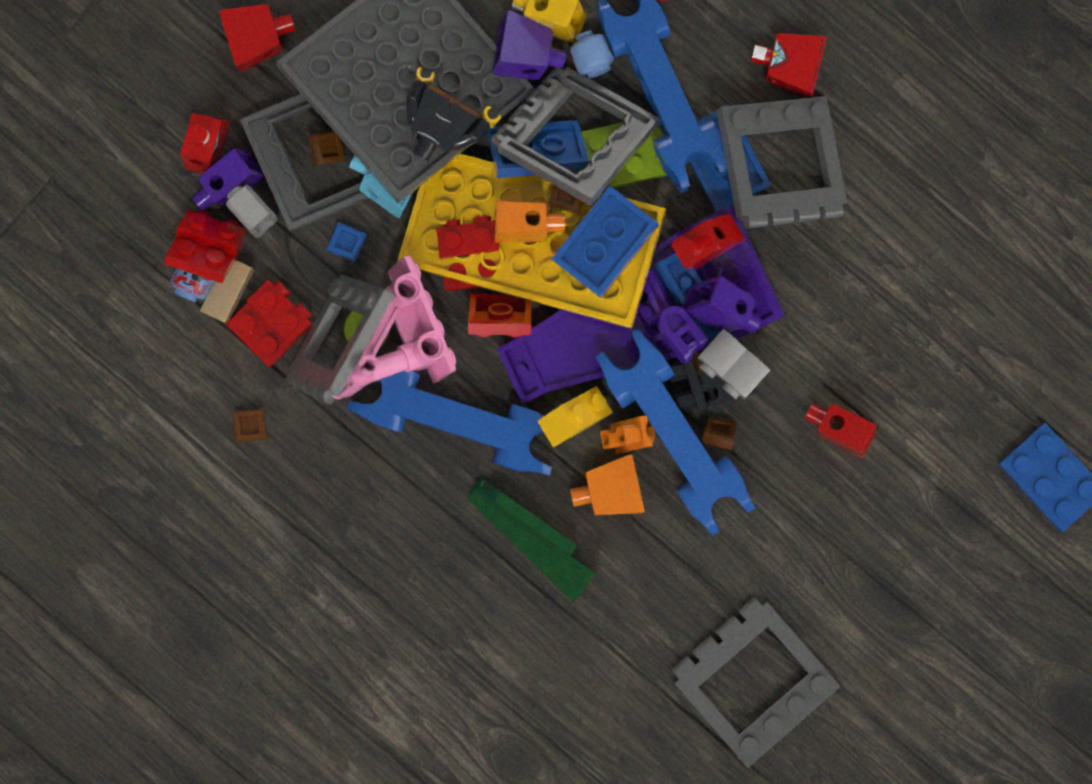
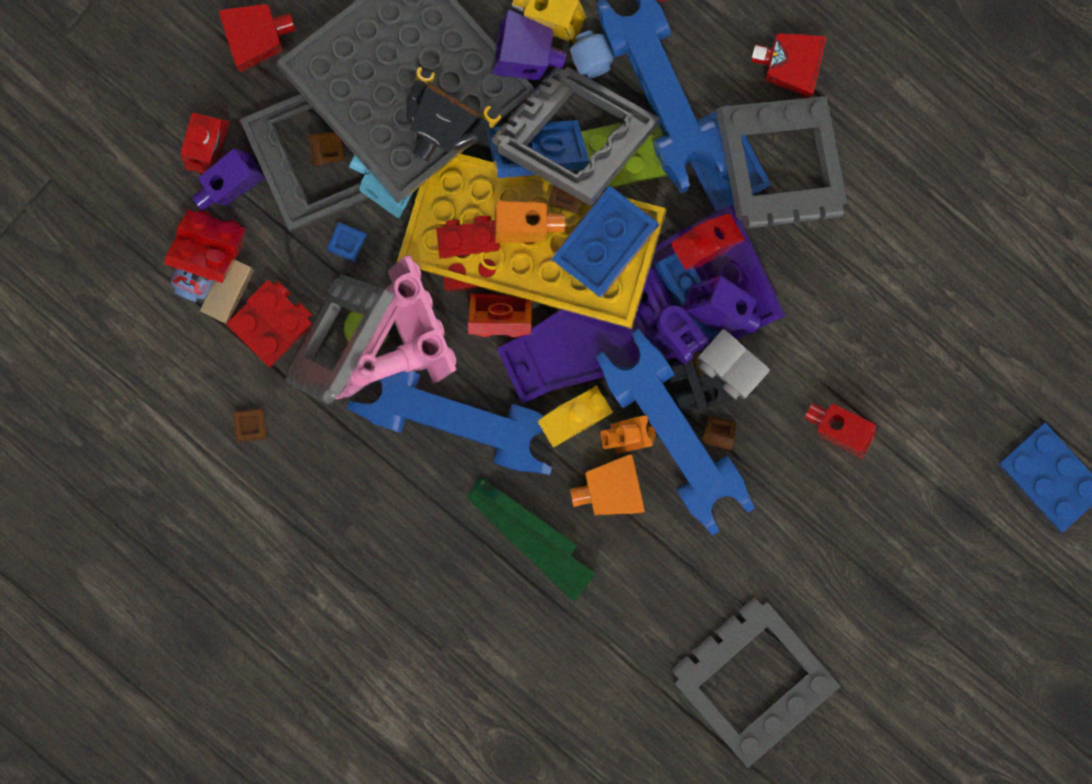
(251, 210): light grey brick -> none

